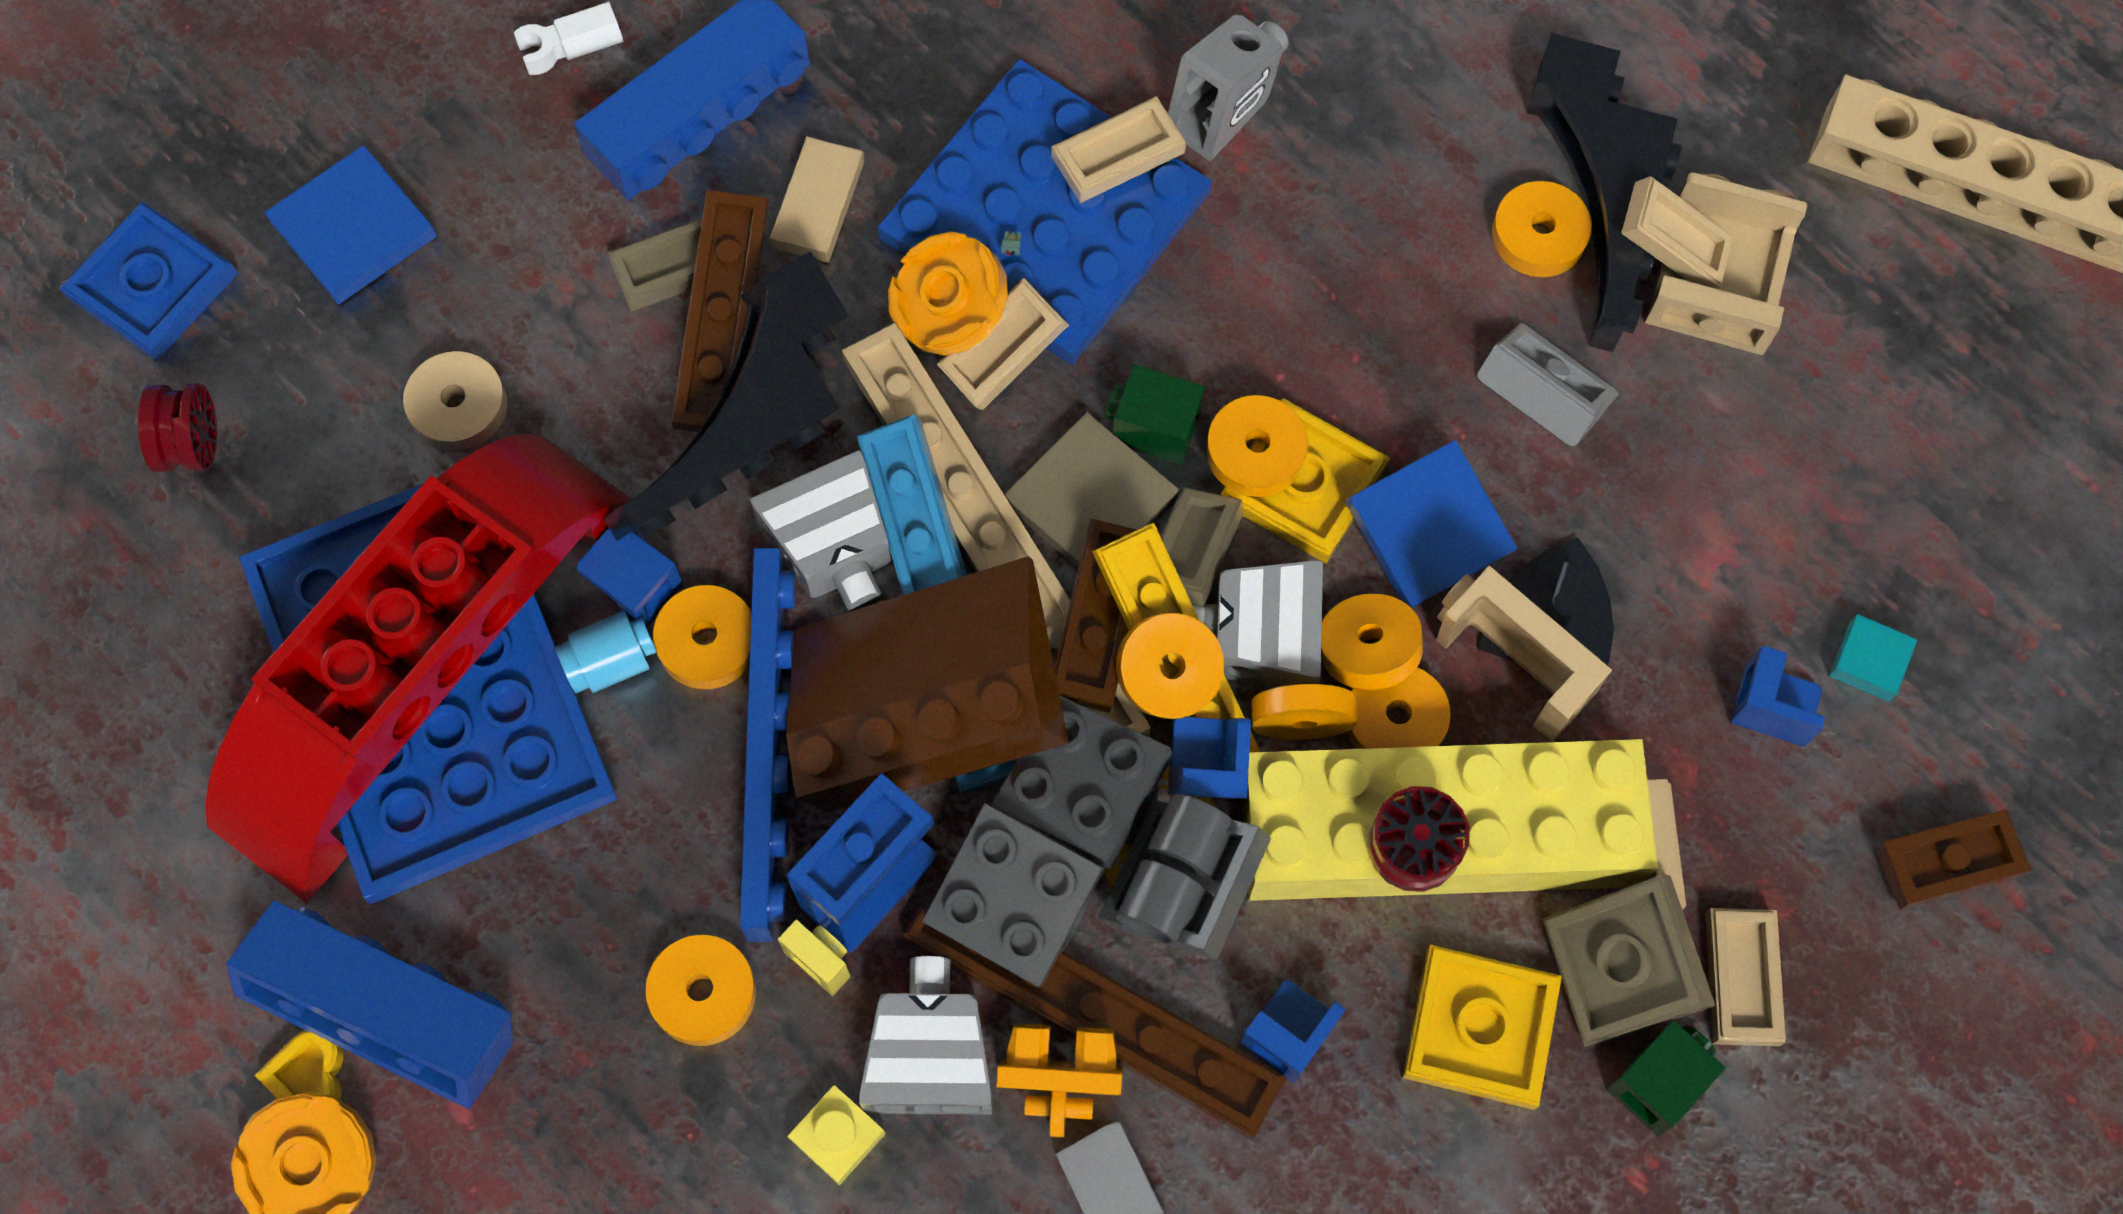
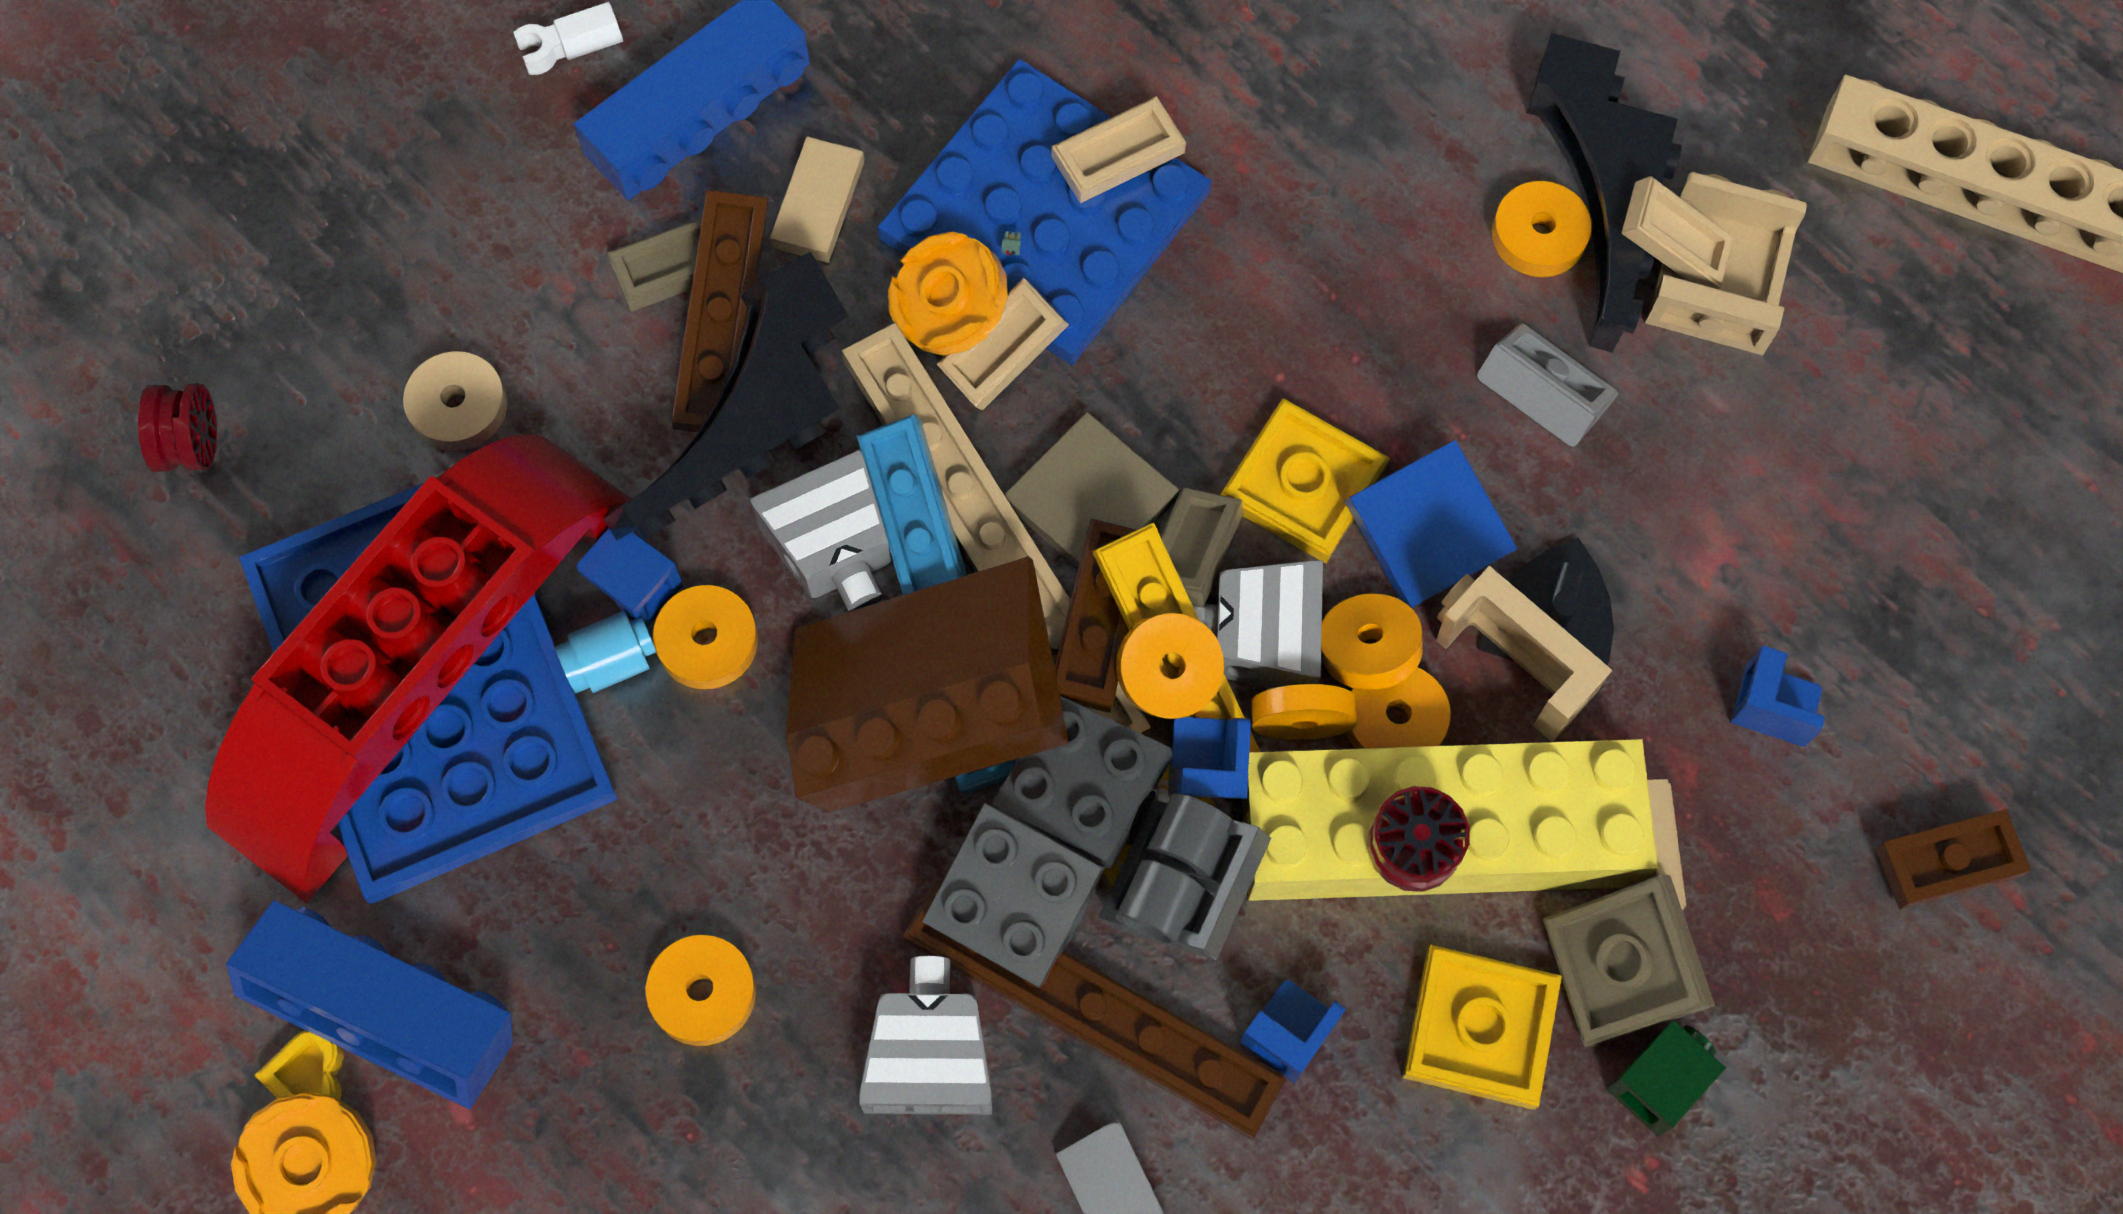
(148, 281): blue tile -> none
(350, 224): blue tile -> none
(766, 769): blue plate -> none
(817, 955): light yellow plate -> none
(836, 1135): light yellow plate -> none
(864, 863): blue panel -> none
(1030, 1068): light orange hips -> none
(1156, 413): dark green brick -> none
(1237, 65): light grey torso -> none
(1263, 420): light orange piece -> none
(1745, 977): tan tile -> none
(1873, 658): teal tile -> none

